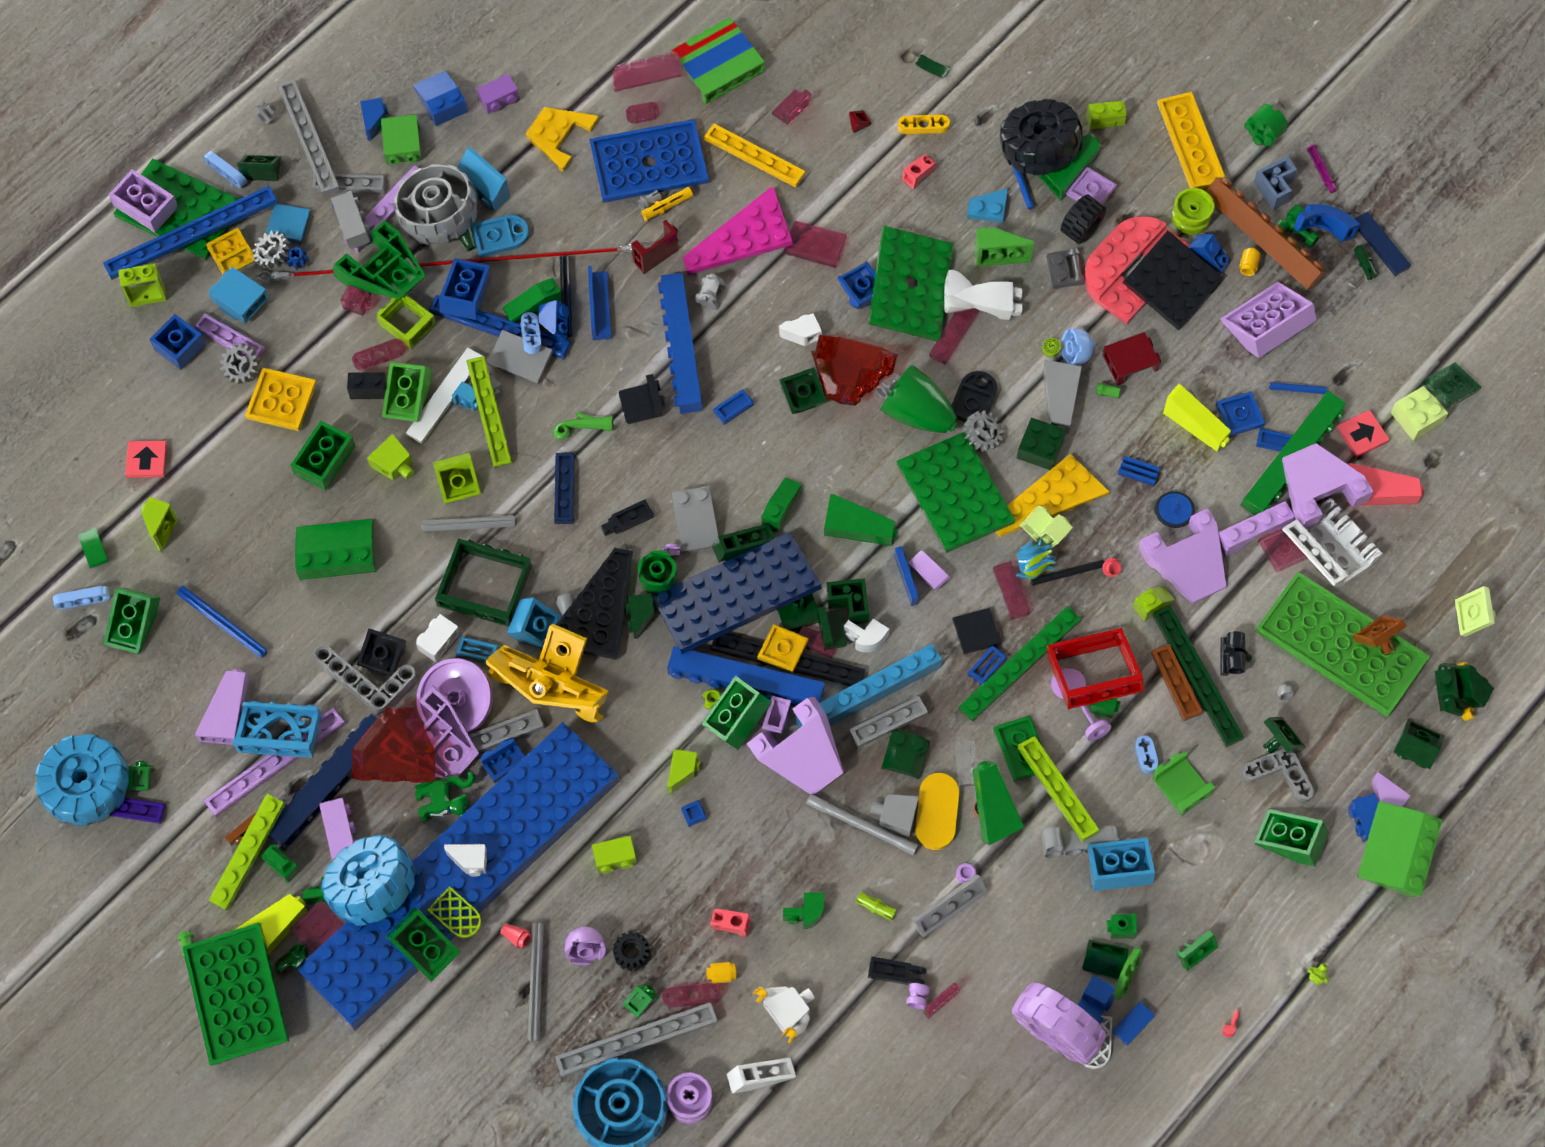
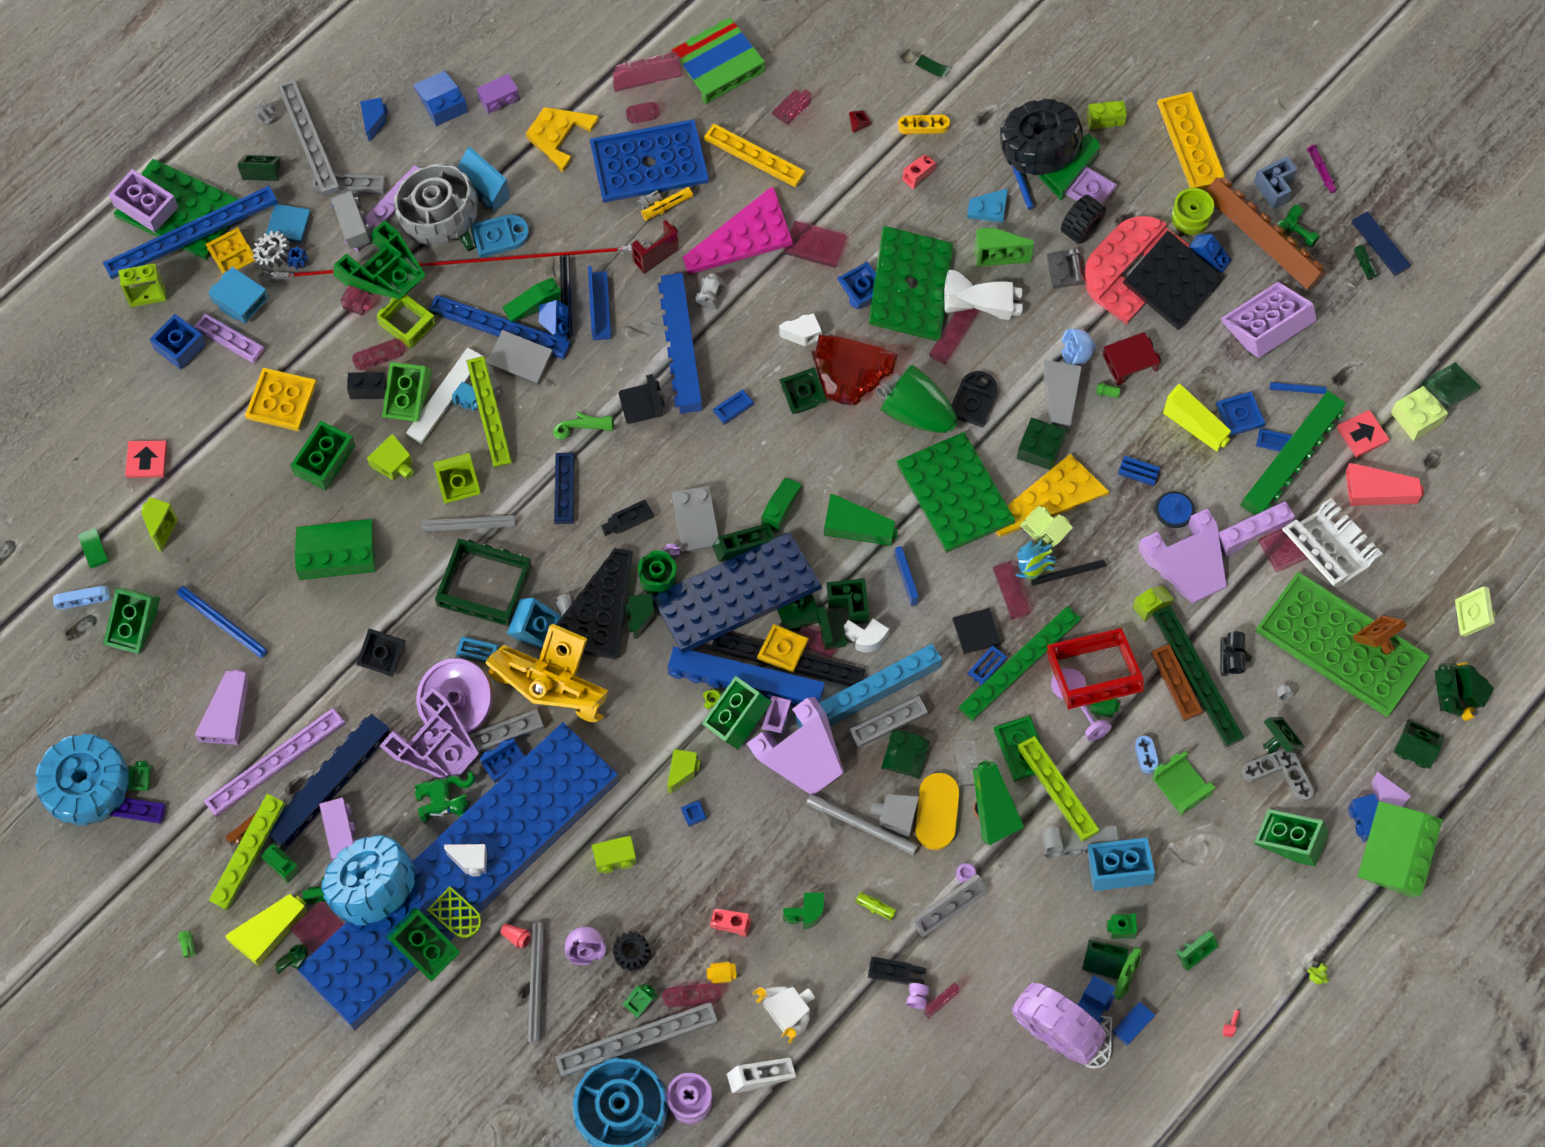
(225, 169): light blue beam -> none
(235, 994): green plate -> none
(236, 361): light grey gear -> none
(269, 714): dark azure fence -> none
(362, 684): light grey beam -> none
(395, 749): clear red panel -> none
(401, 139): bright green panel -> none
(437, 638): white brick -> none
(464, 288): blue brick -> none
(527, 338): light blue beam -> none
(928, 570): lavender slope -> none
(982, 429): light grey gear -> none
(1051, 347): lime tile -> none
(1111, 567): coral plate -> none
(1249, 261): yellow brick -> none
(1266, 125): green brick -> none
(1316, 475): lavender wedge -> none
(1328, 218): blue arch -> none

